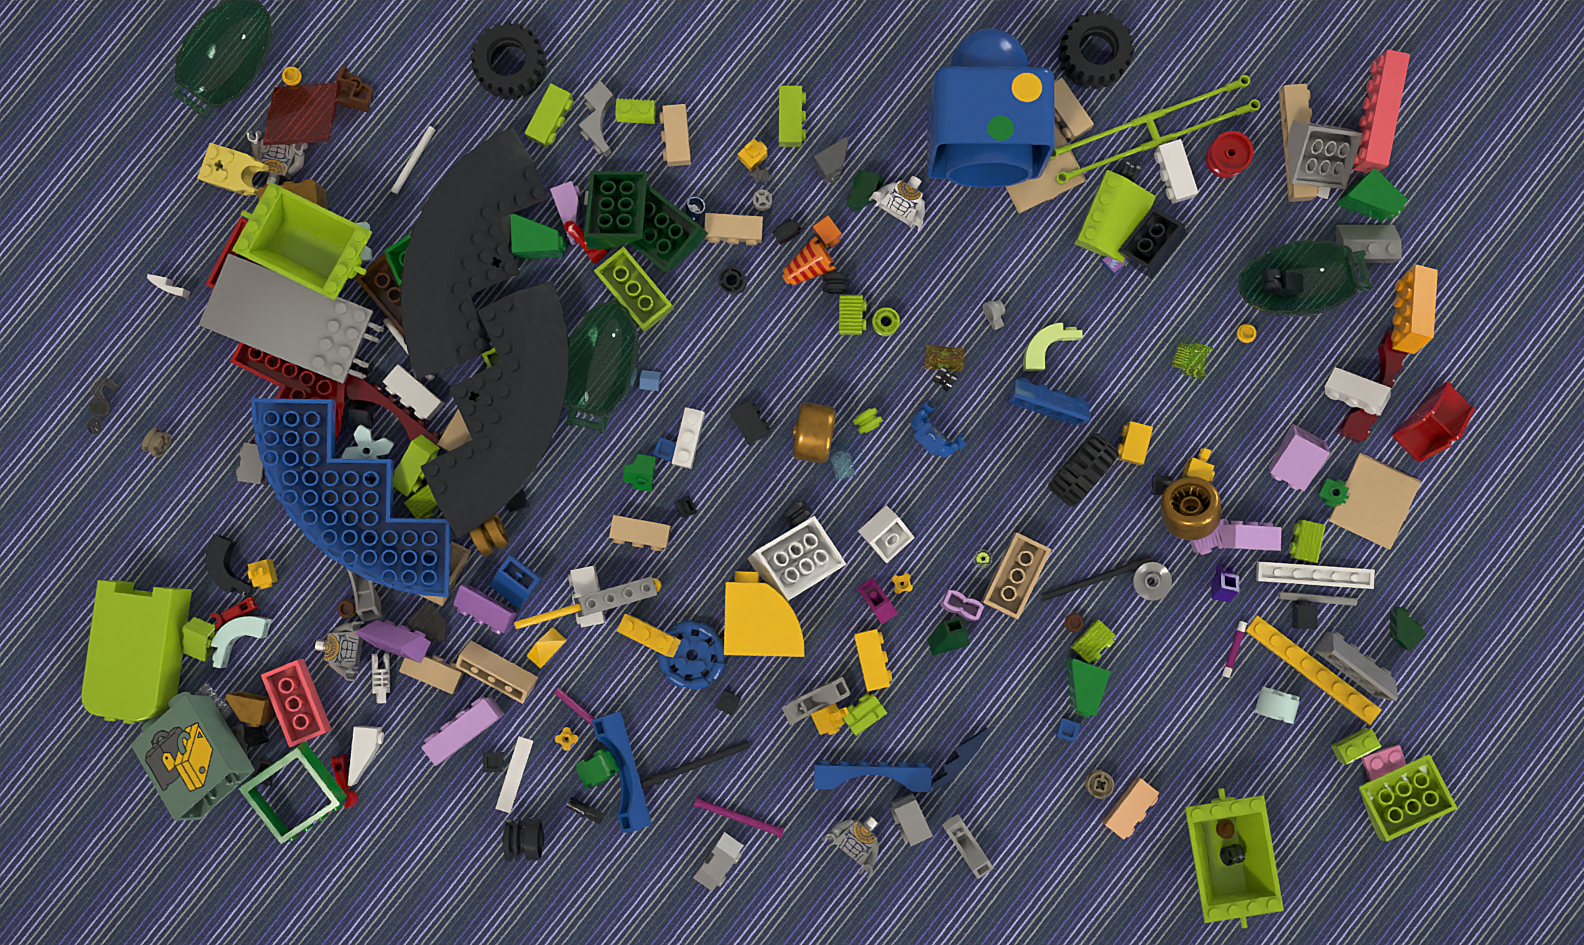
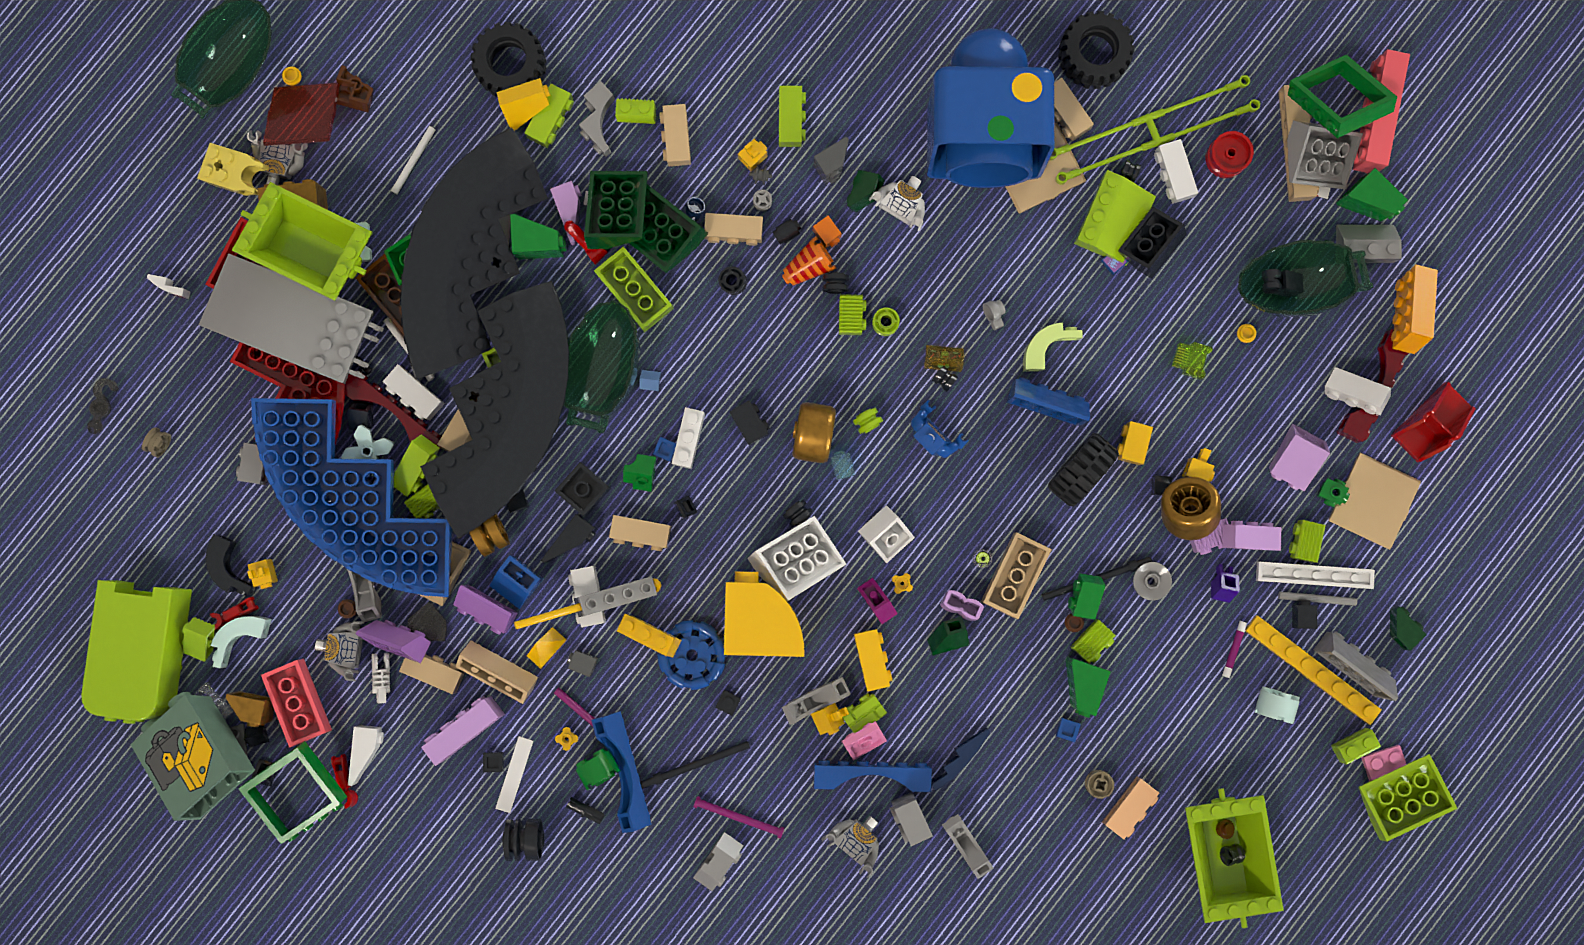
(523, 102): none -> yellow slope
(573, 536): none -> black slope
(582, 489): none -> black brick
(582, 662): none -> dark grey brick
(864, 740): none -> bright pink plate
(1086, 596): none -> green brick
(1382, 98): none -> green window

